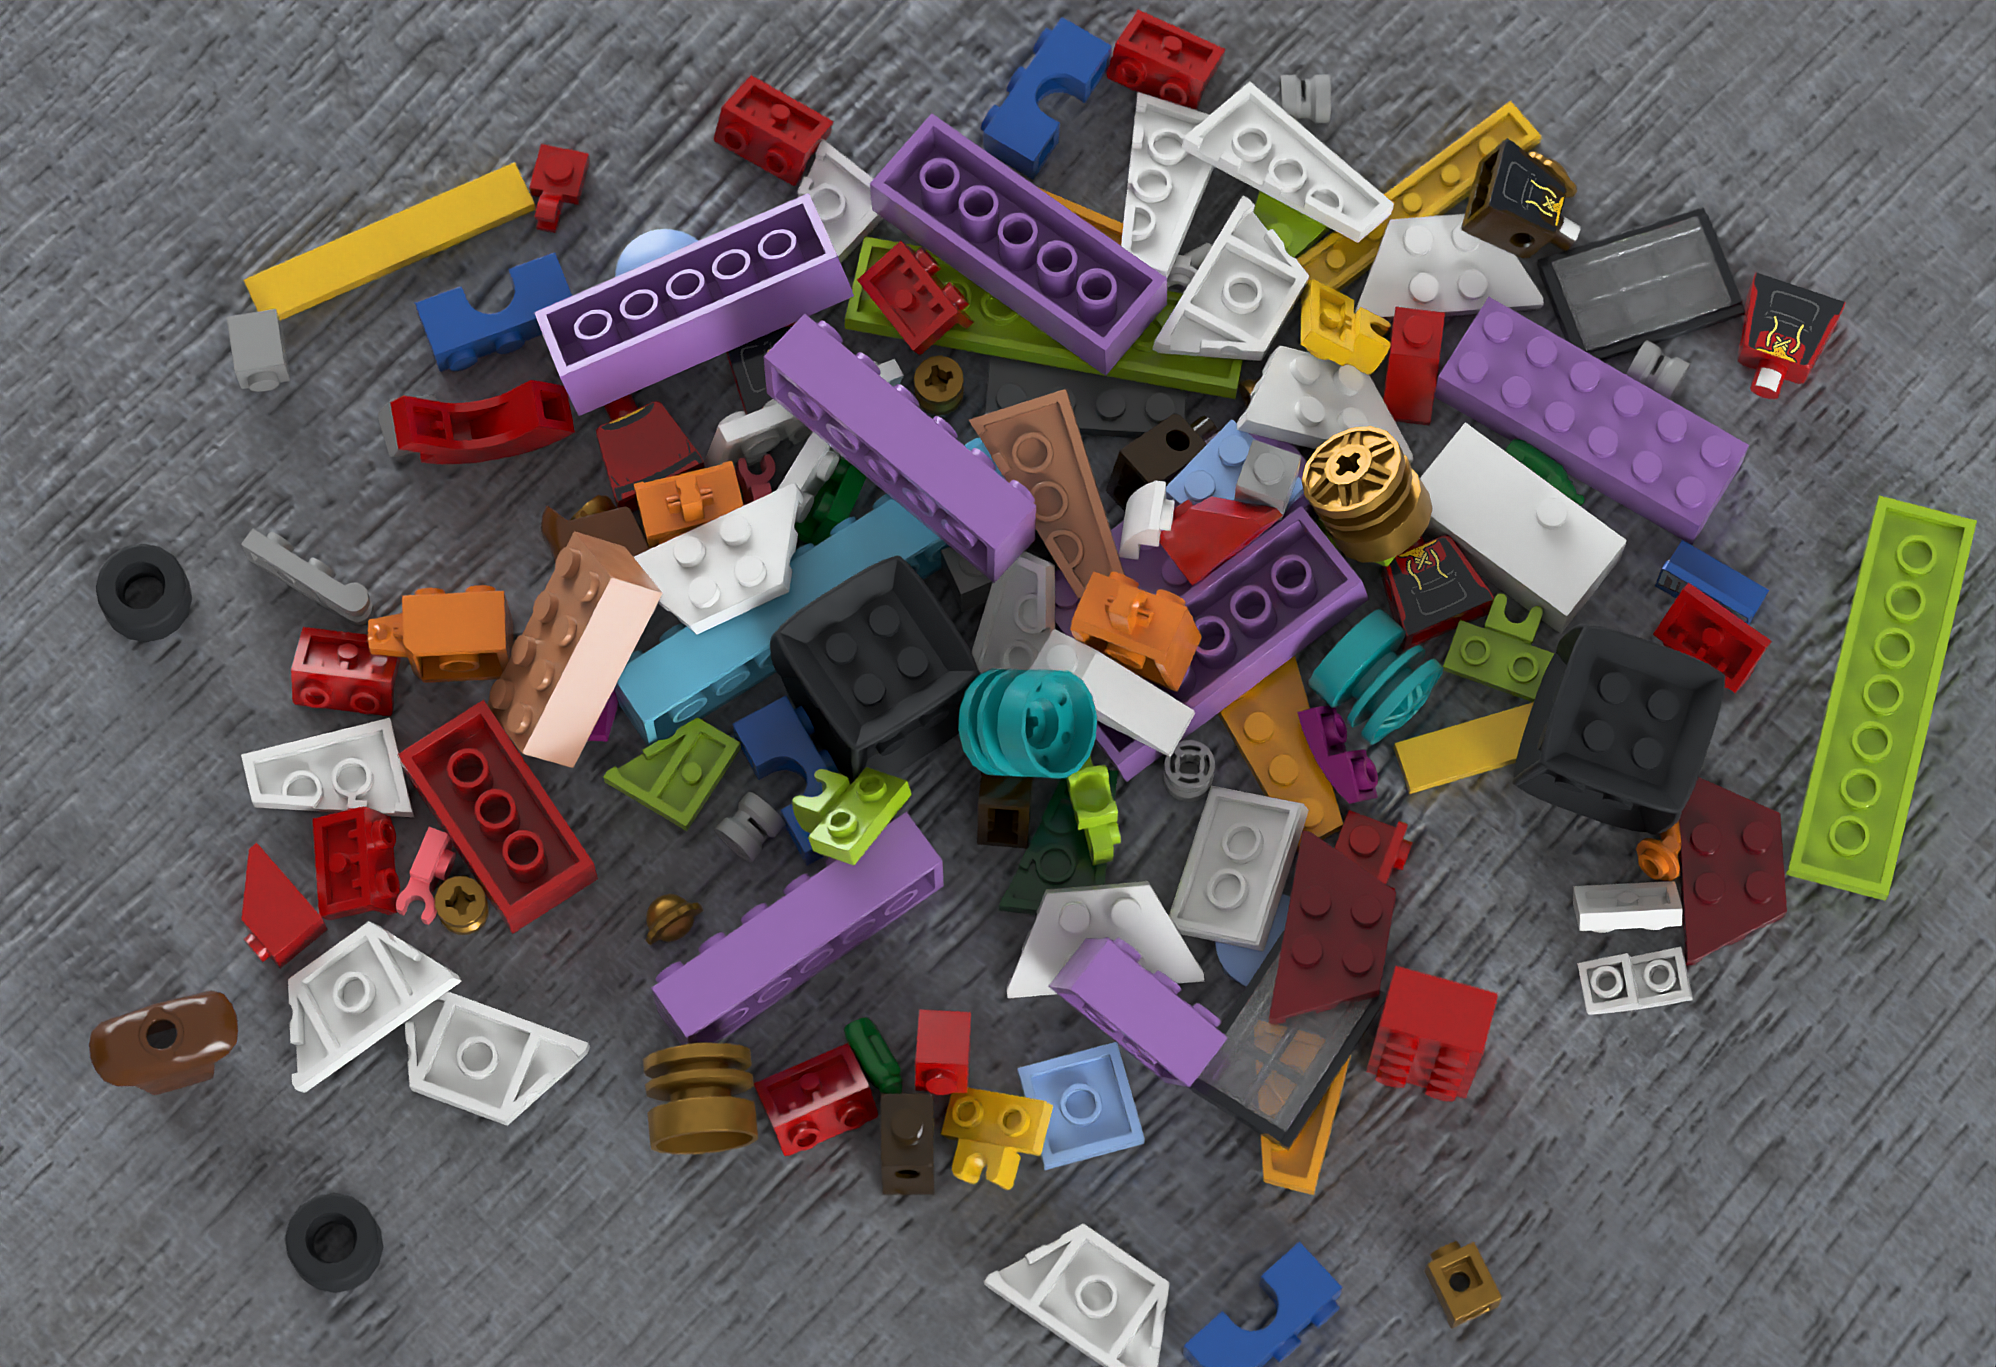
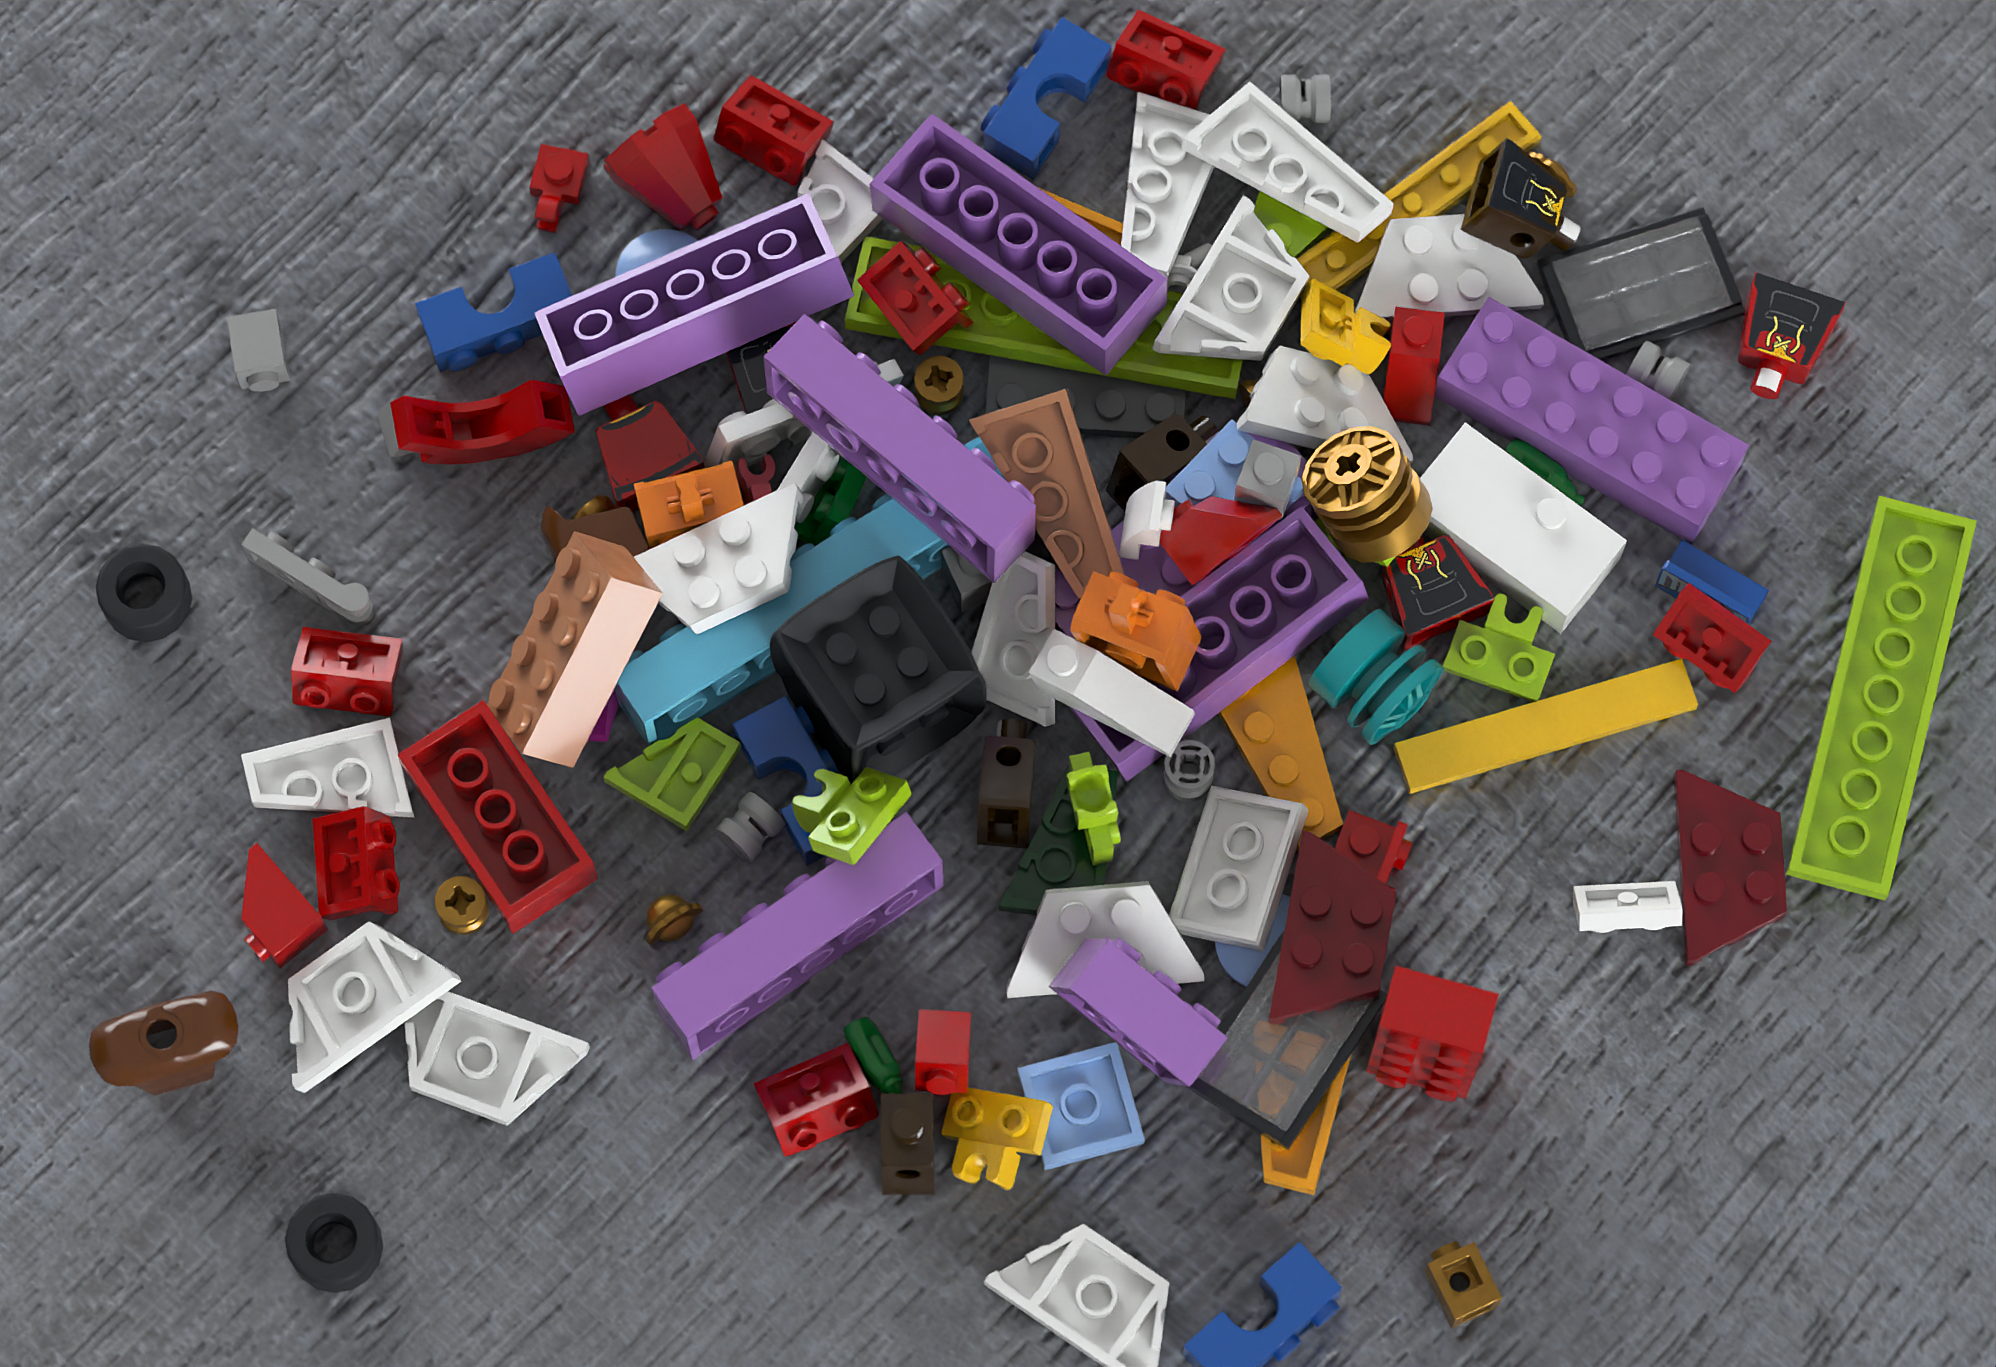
(391, 243): yellow tile -> none
(432, 863): coral plate -> none
(448, 634): orange hinge -> none
(669, 170): none -> red cone
(700, 1087): pearl gold wheel -> none
(1027, 723): teal wheel -> none
(1348, 771): magenta slope -> none
(1619, 729): black piece -> none
(1635, 982): white slope -> none
(1660, 857): orange plate -> none

